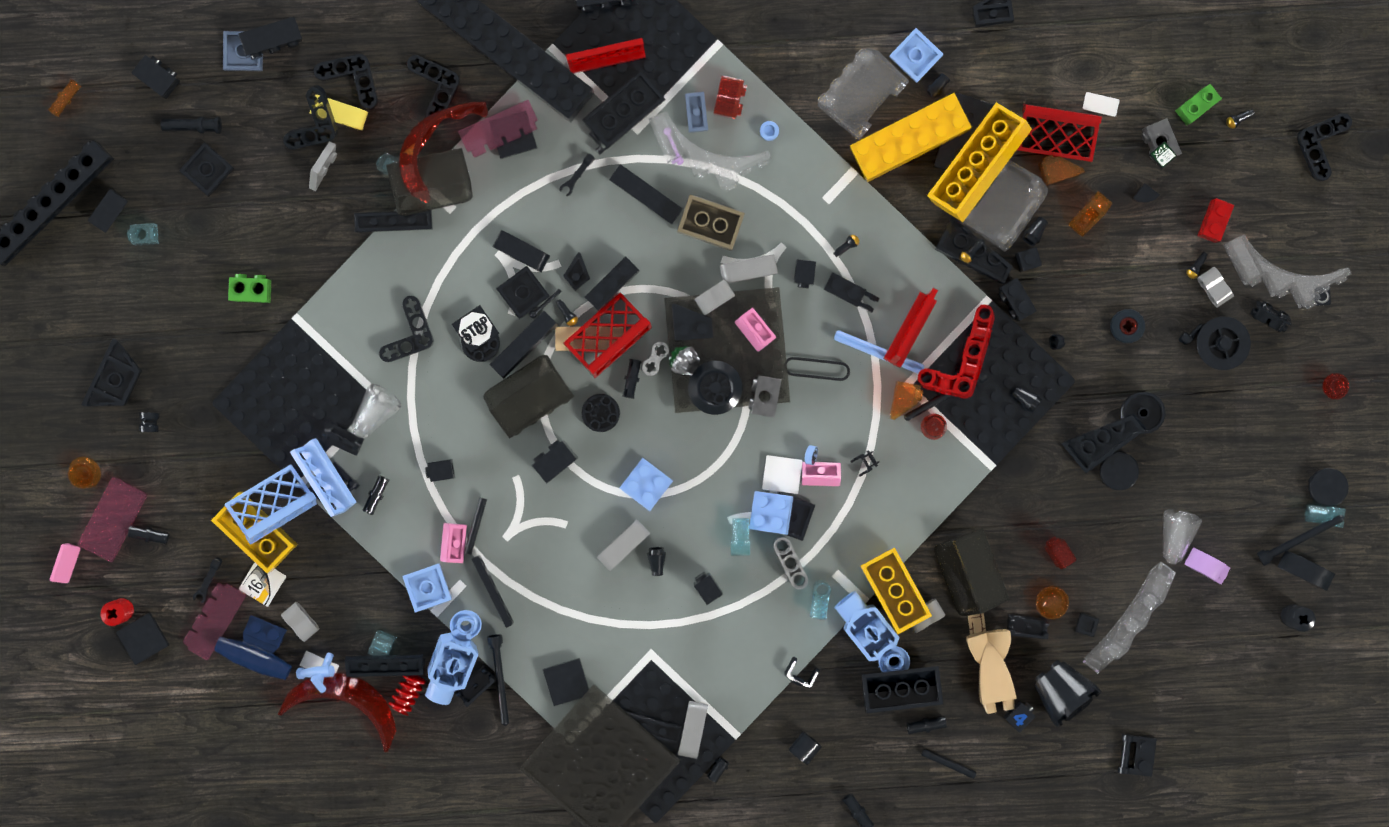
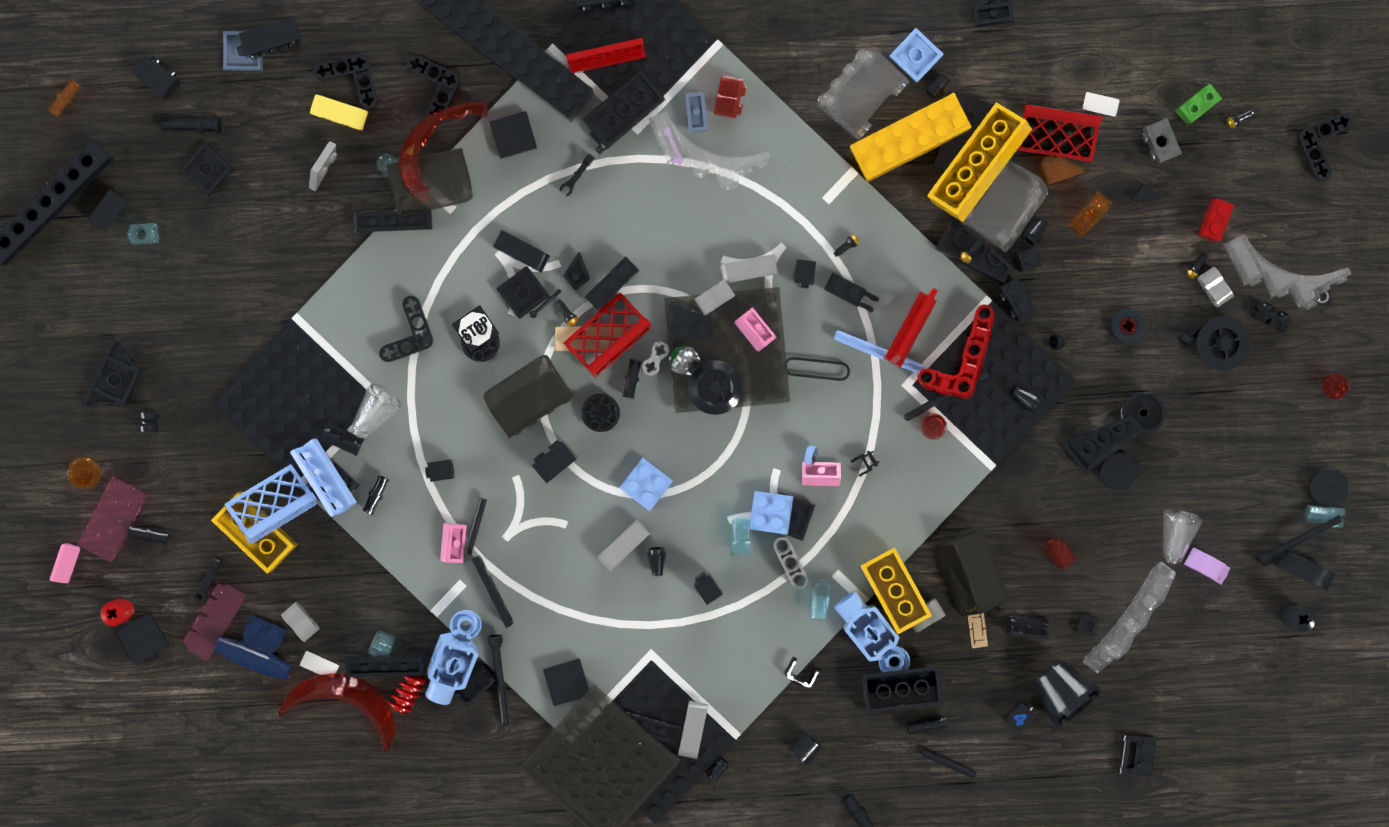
(249, 293): bright green brick -> none
(262, 585): sticker -> none
(318, 673): light blue piece -> none
(321, 124): black beam -> none
(427, 587): light blue plate -> none
(497, 126): clear pink windscreen -> none
(524, 344): black tile -> none
(646, 194): black tile -> none
(710, 222): dark tan brick -> none
(769, 131): light blue tile -> none
(769, 407): flat silver brick -> none
(782, 474): white sticker -> none
(904, 398): clear orange slope -> none
(995, 681): tan hips -> none
(1052, 602): clear orange hat -> none
(1162, 155): tile -> none

